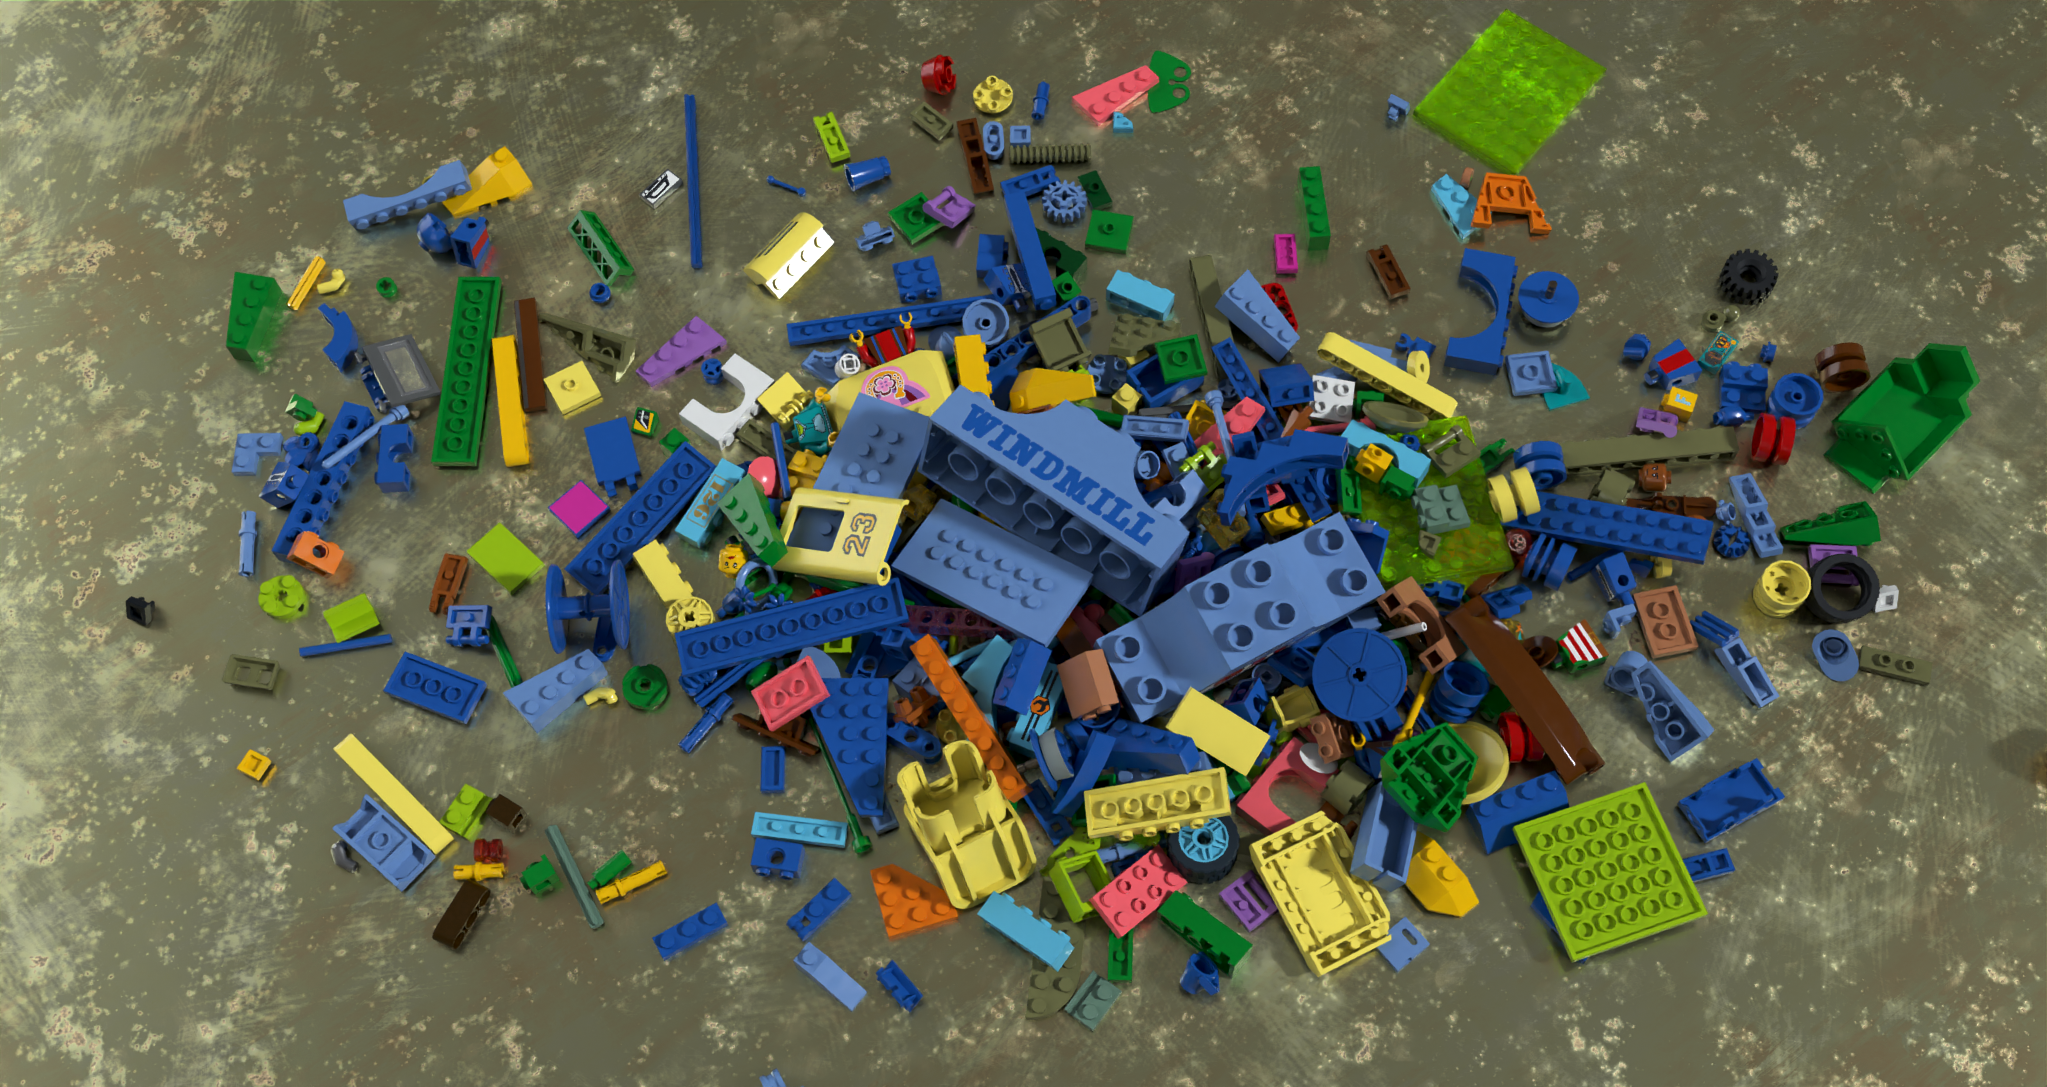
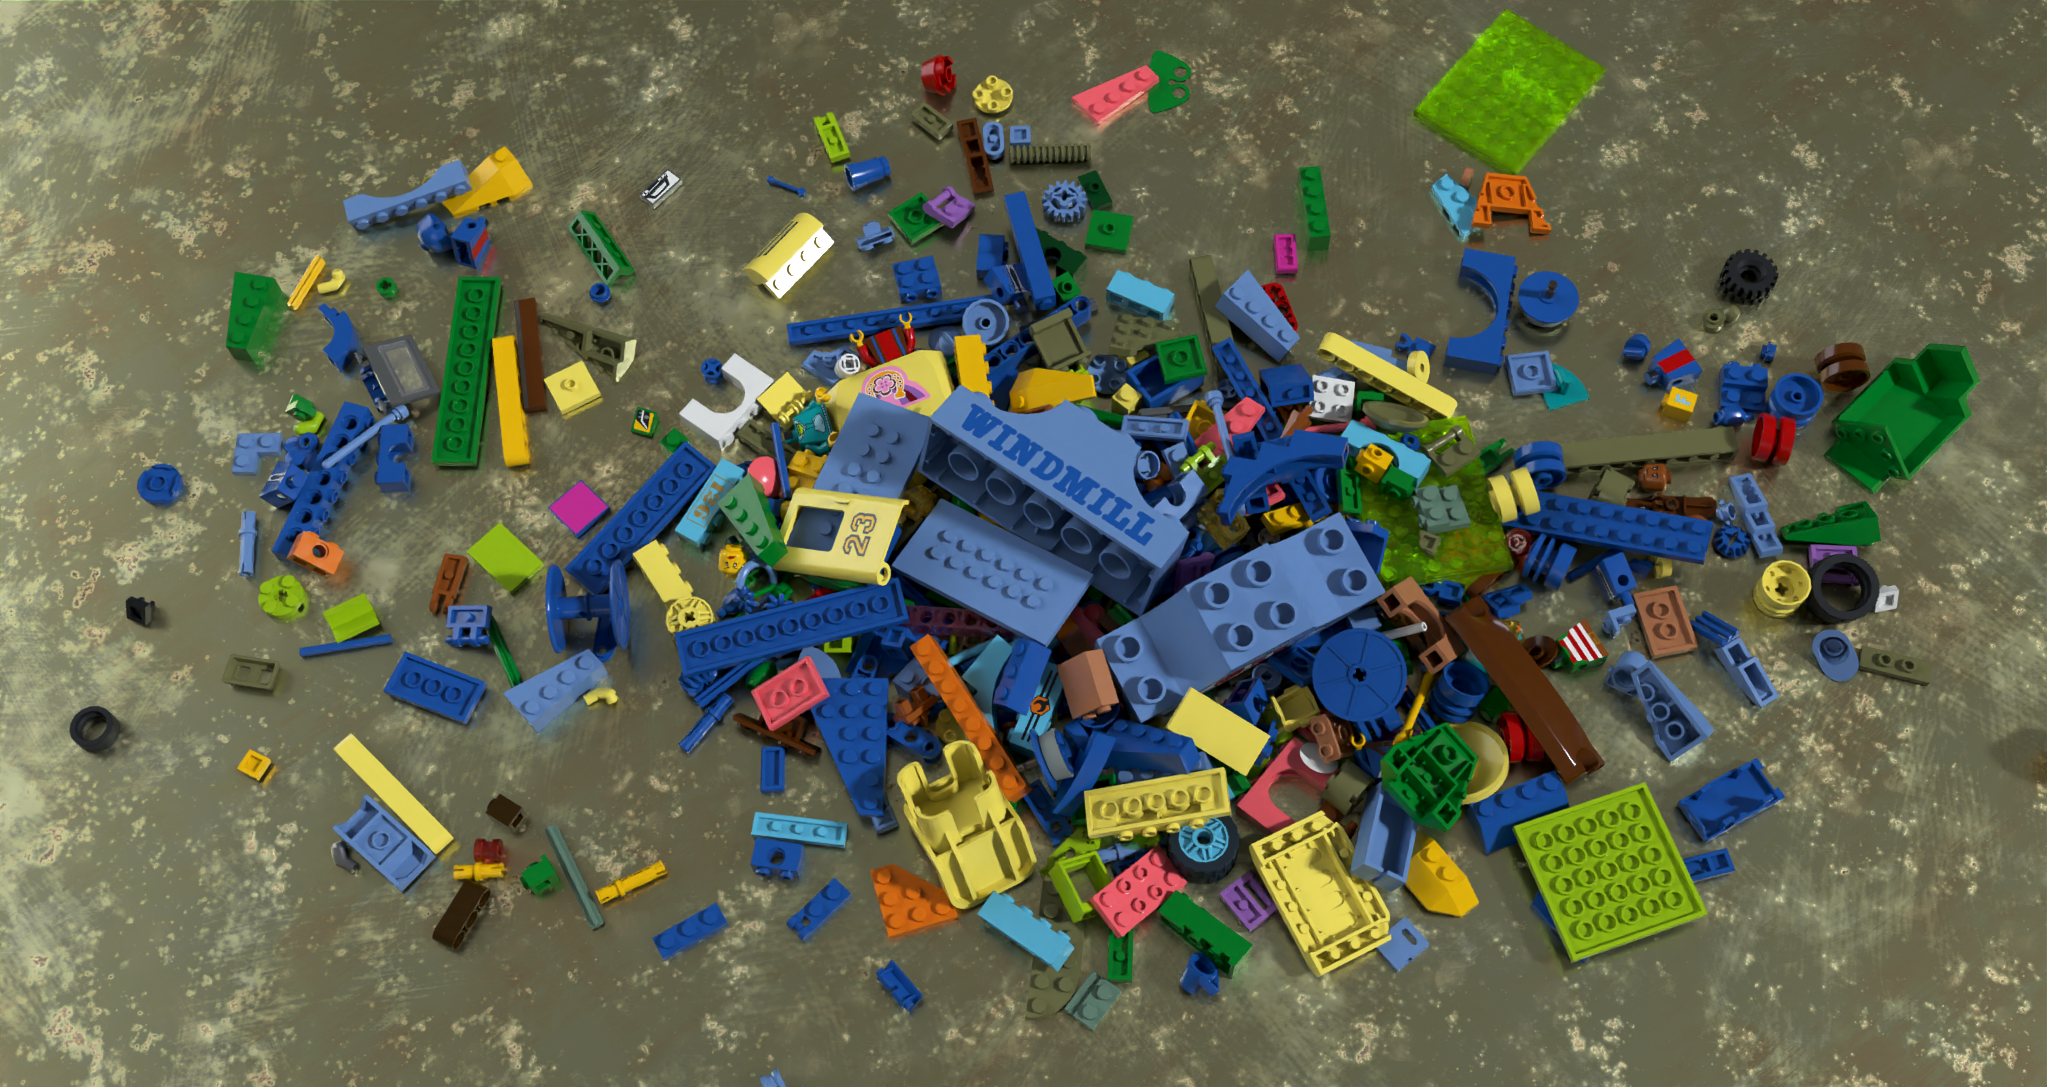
(85, 716): none -> black tyre
(160, 484): none -> blue tile
(466, 812): lime plate -> none
(609, 869): green cylinder -> none
(613, 454): blue tile -> none
(645, 699): green plate -> none
(684, 347): medium lavender wing -> none
(692, 179): blue axle -> none
(829, 976): medium blue slope -> none
(861, 842): green piece -> none
(1031, 182): blue plate -> none
(1040, 101): blue axle -> none
(1121, 123): medium azure tile -> none
(1255, 536): blue cone -> none
(1388, 271): reddish brown plate -> none
(1397, 106): medium blue tile -> none
(1655, 420): medium lavender plate -> none
(1717, 352): tile -> none

